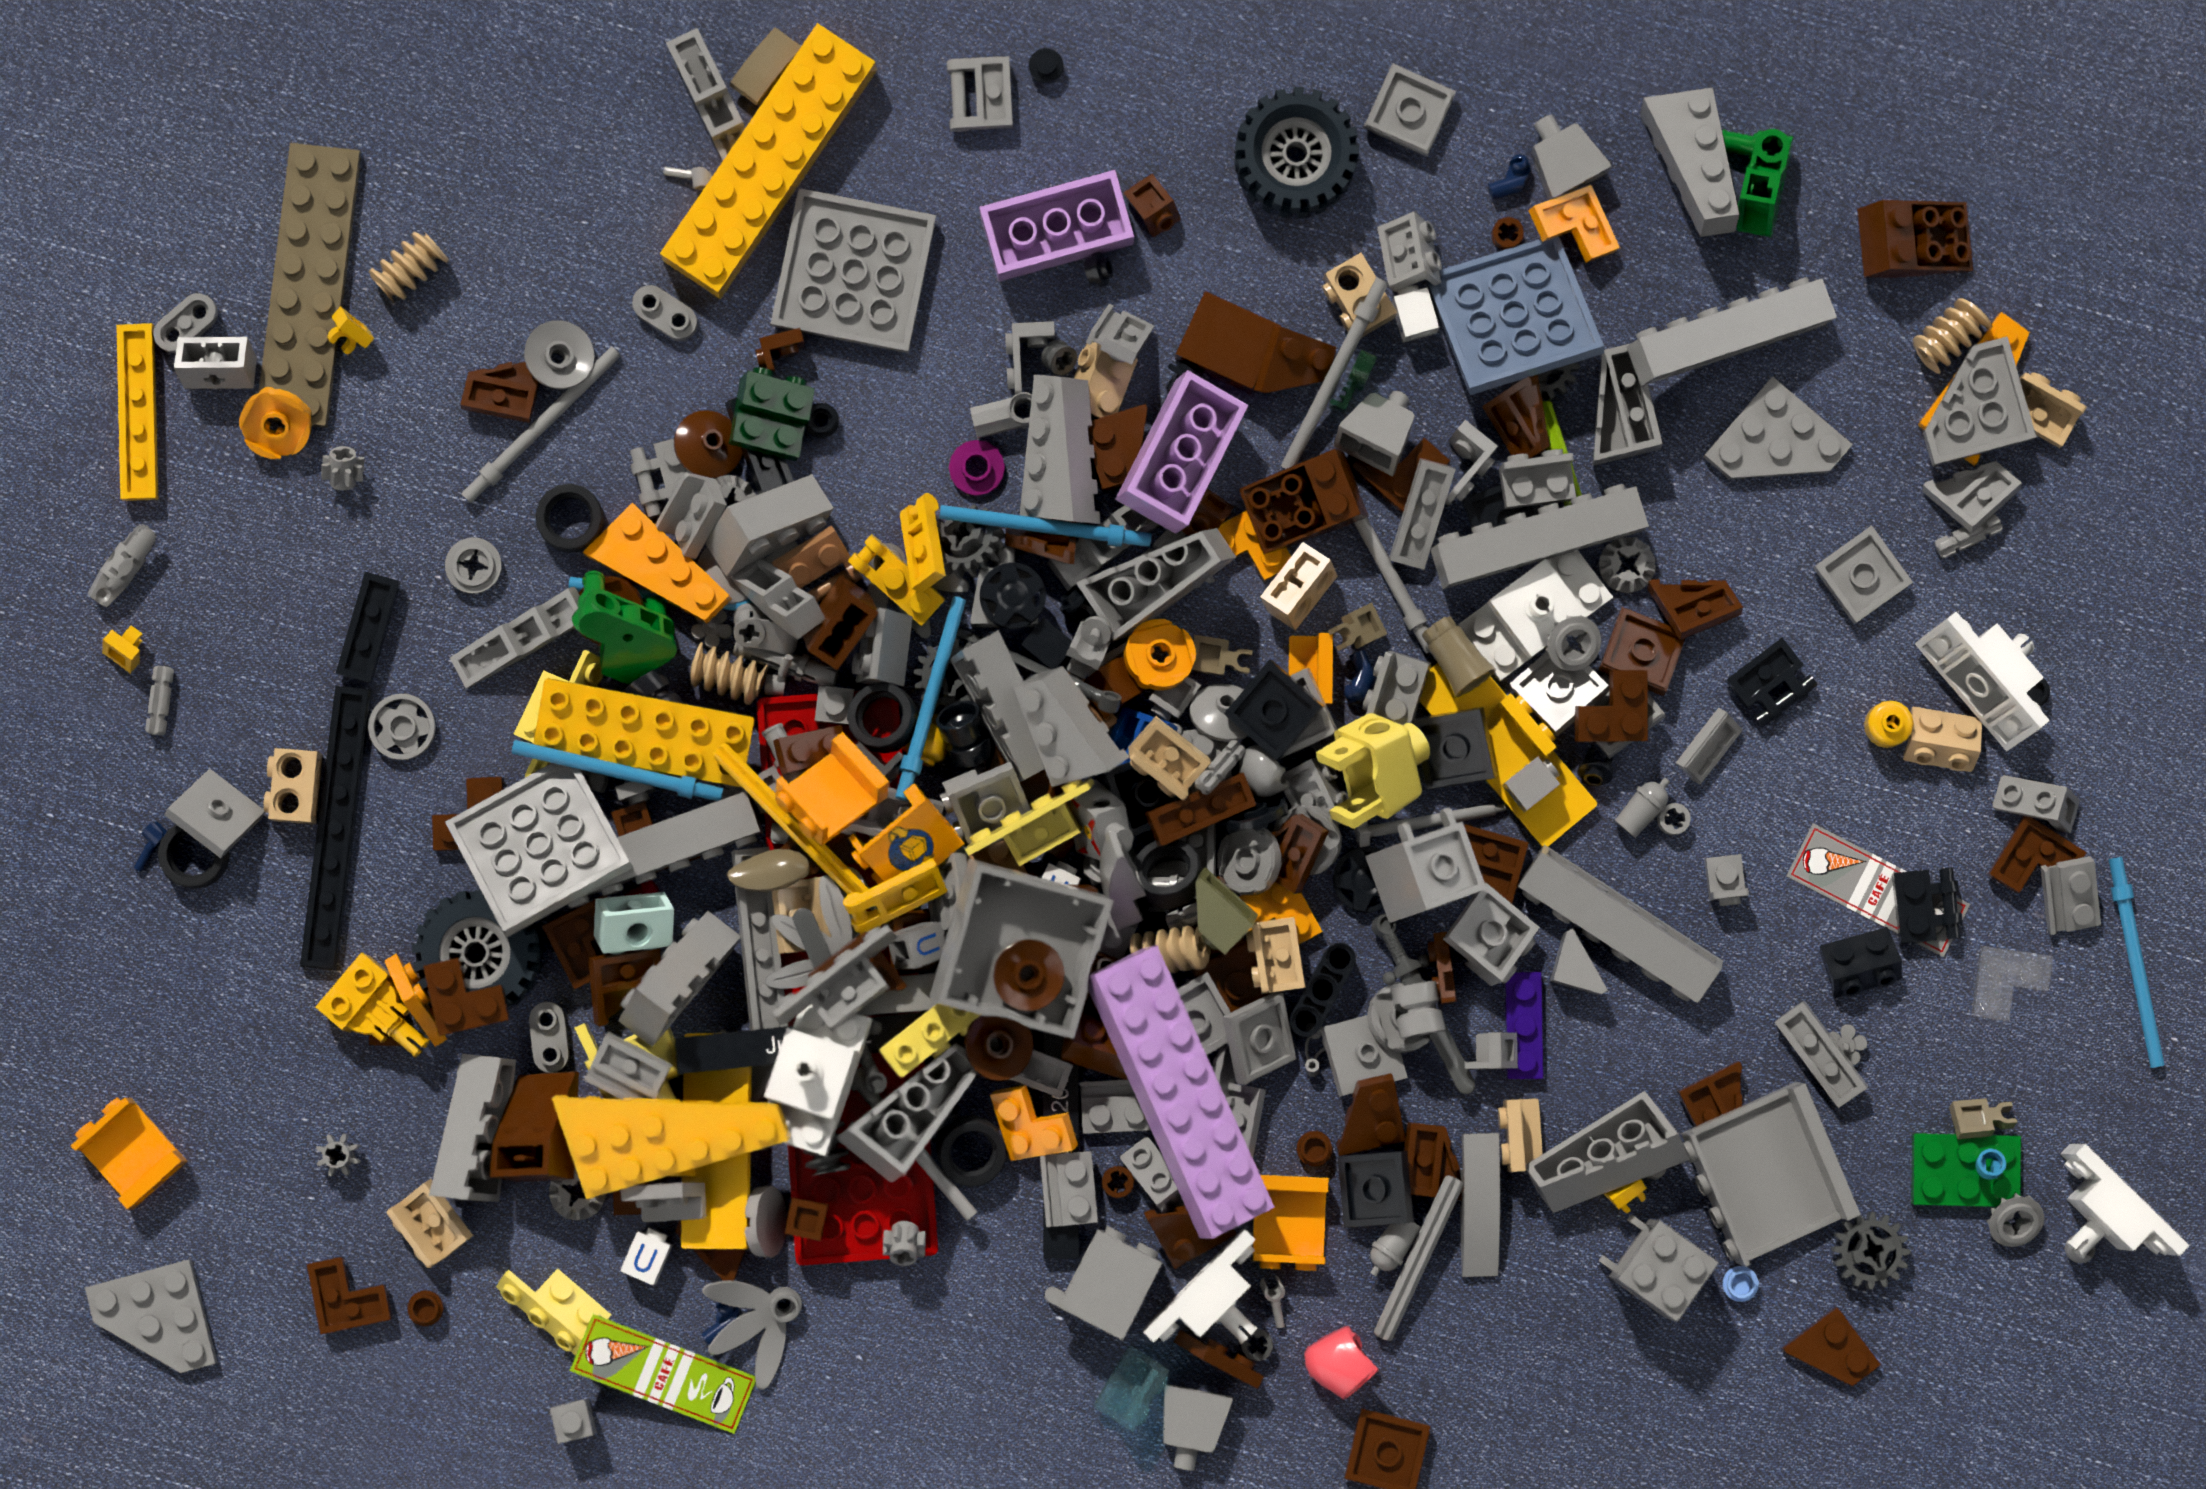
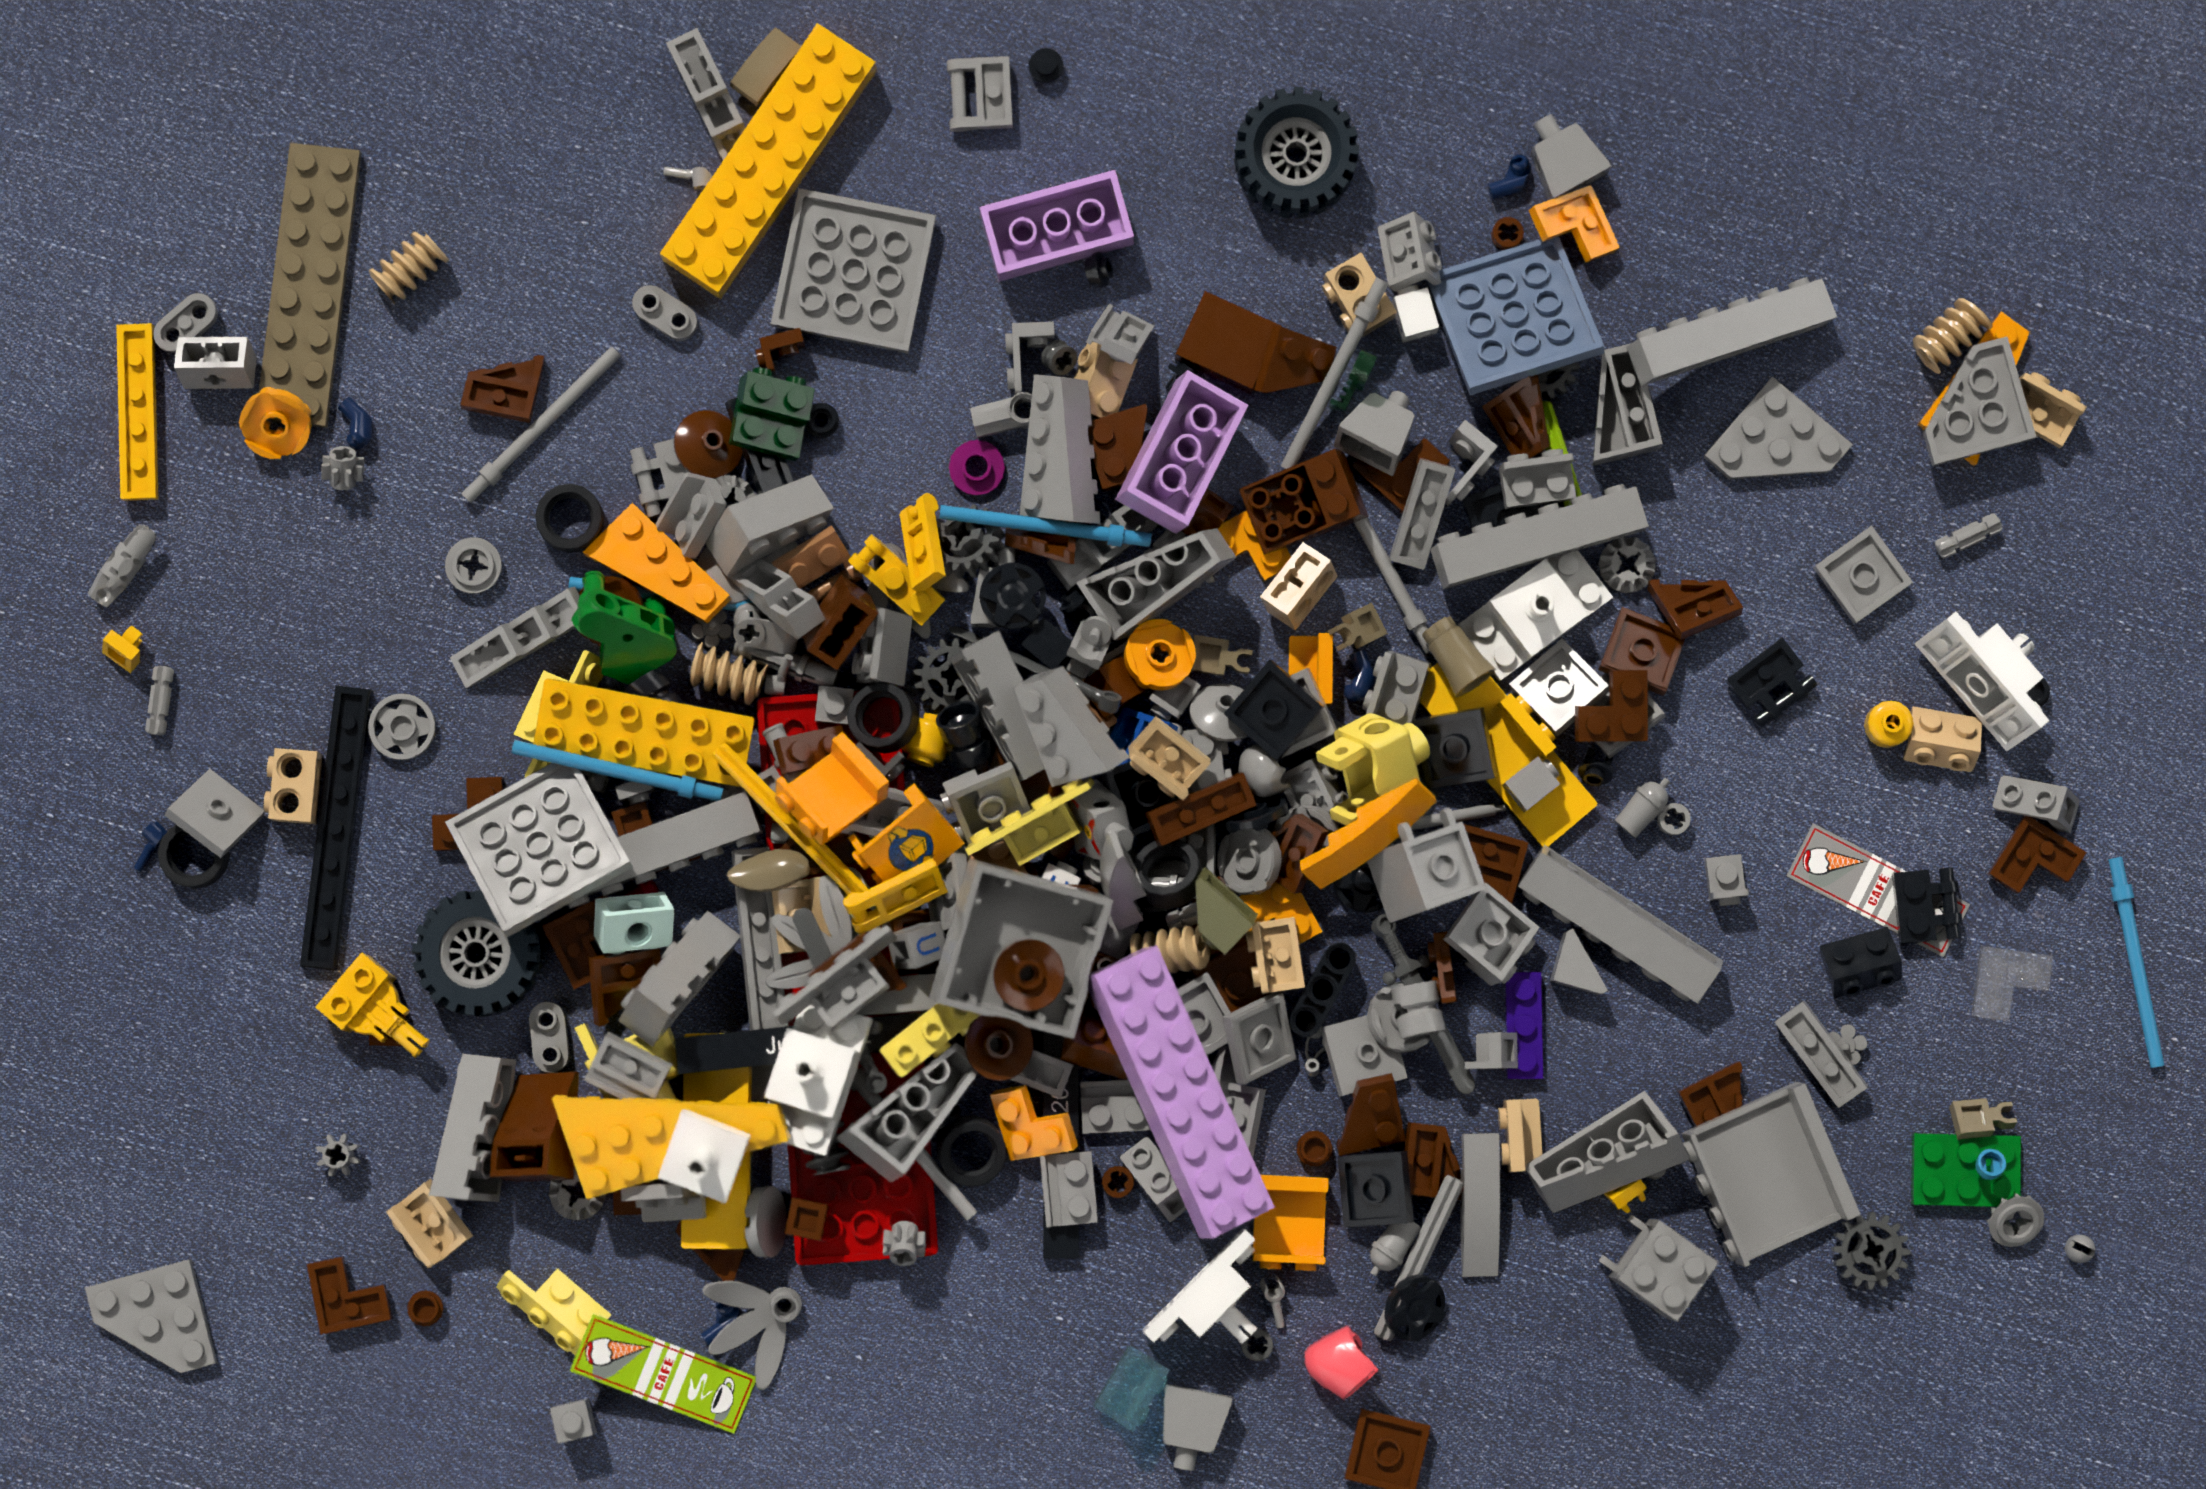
(129, 1151): light orange panel -> none
(349, 327): yellow tile -> none
(360, 423): none -> dark blue arm
(368, 627): black plate -> none
(414, 996): light orange plate -> none
(455, 1007): reddish brown plate -> none
(563, 339): light grey dish -> none
(647, 1256): white brick -> none
(704, 1155): none -> white tile
(912, 762): dark azure bar -> none
(1109, 1282): light grey container -> none
(1153, 205): reddish brown bracket -> none
(1180, 1237): reddish brown wing -> none
(1214, 1354): reddish brown wing -> none
(1220, 767): light grey axle -> none
(1369, 834): none -> light orange slope
(1409, 109): light grey plate -> none
(1416, 1308): none -> black wheel
(1588, 640): light grey gear -> none
(1693, 147): light grey wedge -> none
(1709, 746): light grey plate -> none
(1740, 1283): light blue plate -> none
(1762, 175): green piece -> none
(1834, 1349): reddish brown wing -> none
(1914, 238): reddish brown slope -> none
(1974, 494): light grey wing -> none
(2071, 895): light grey plate -> none
(2114, 1209): white brick -> none

